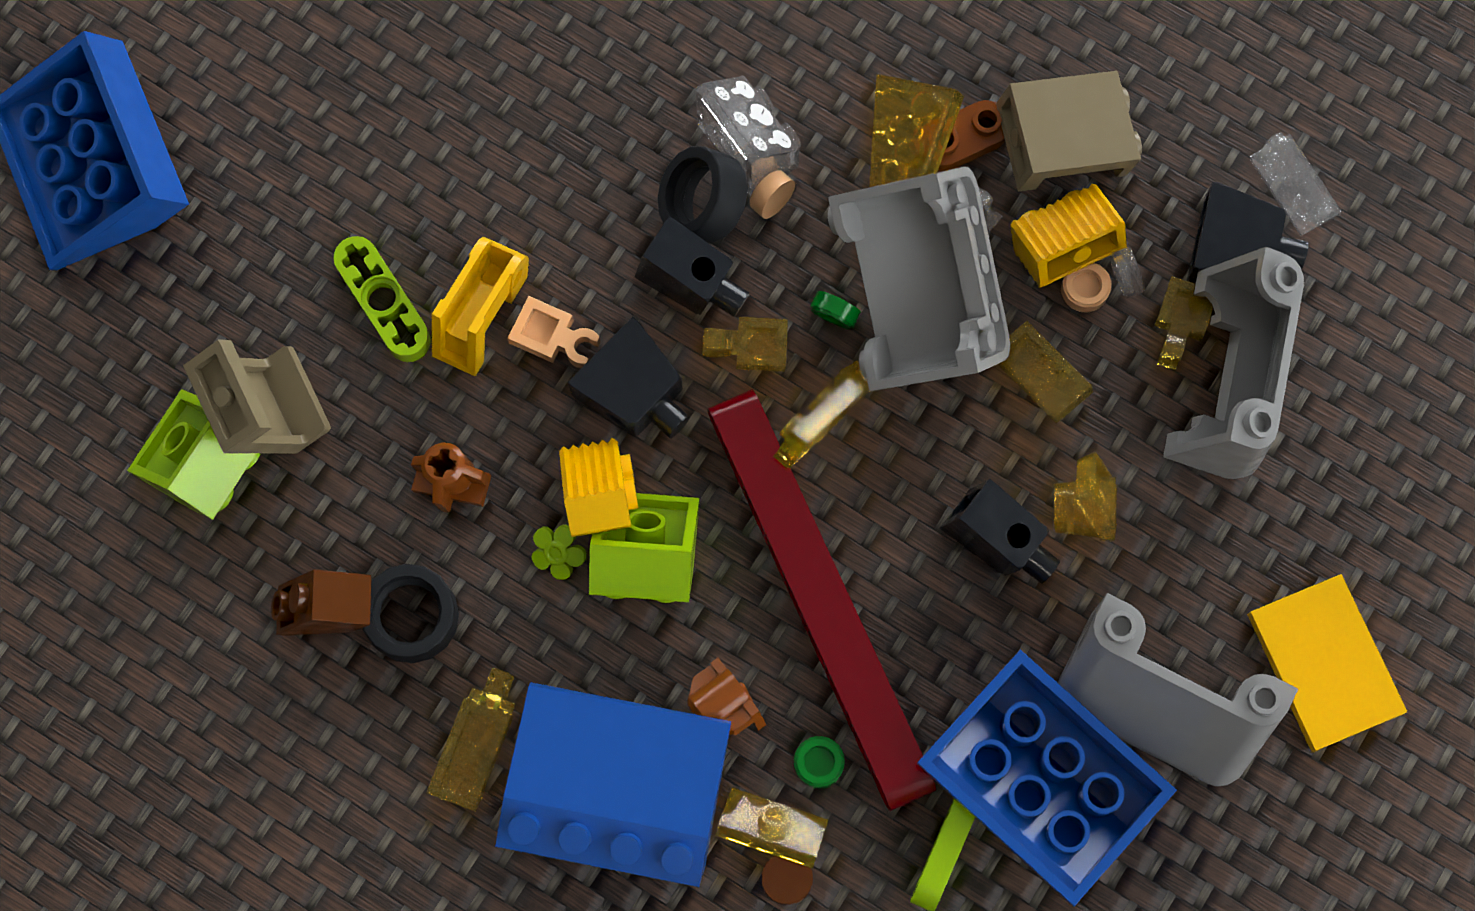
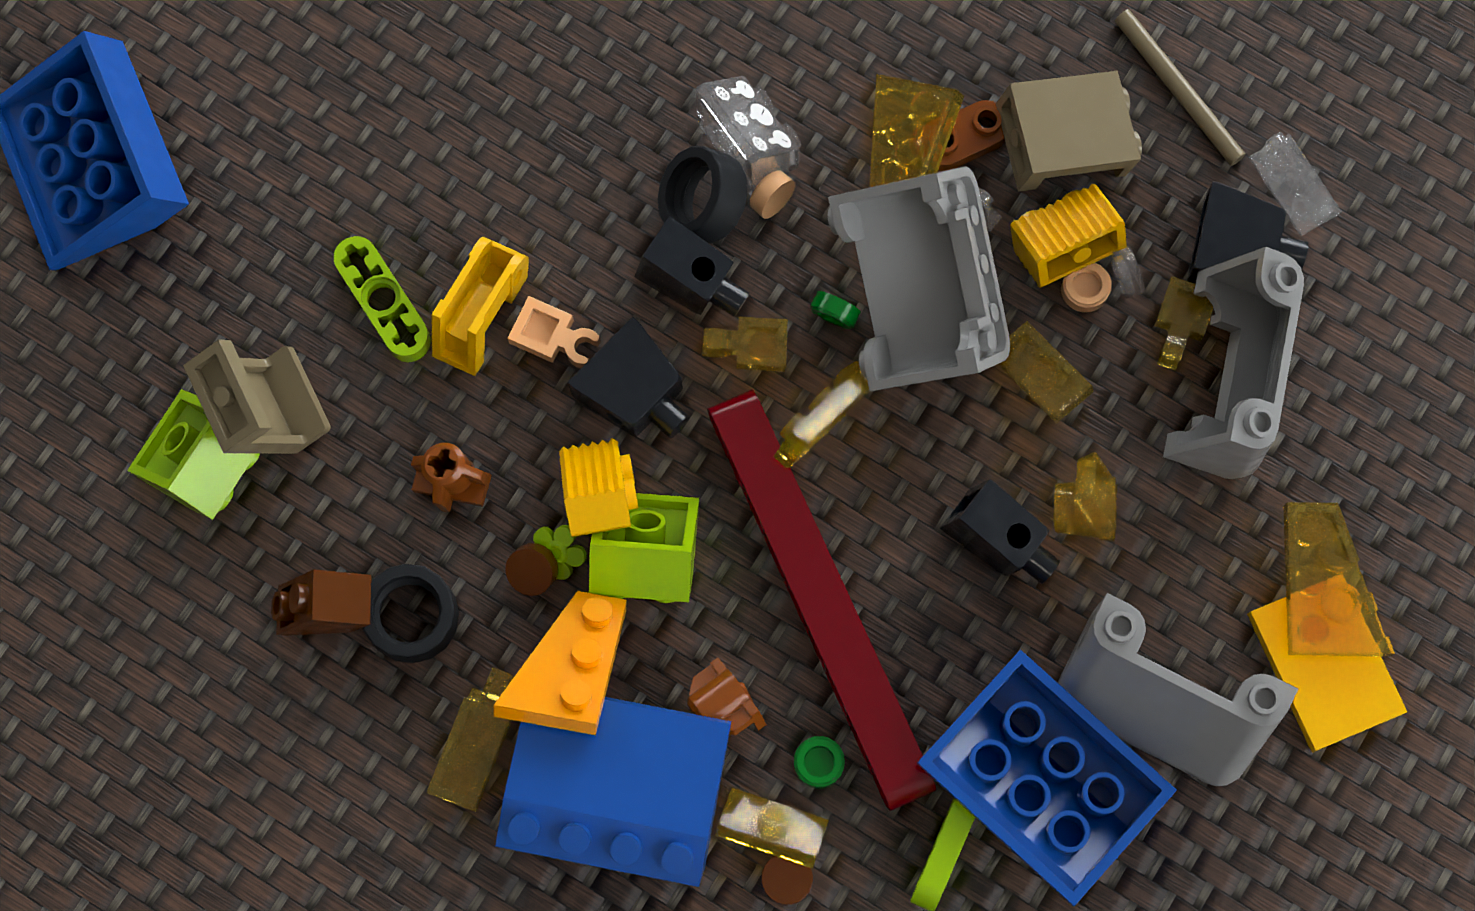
(531, 569): none -> reddish brown tile
(569, 668): none -> light orange wing
(1180, 87): none -> dark tan bar
(1325, 588): none -> clear yellow wing

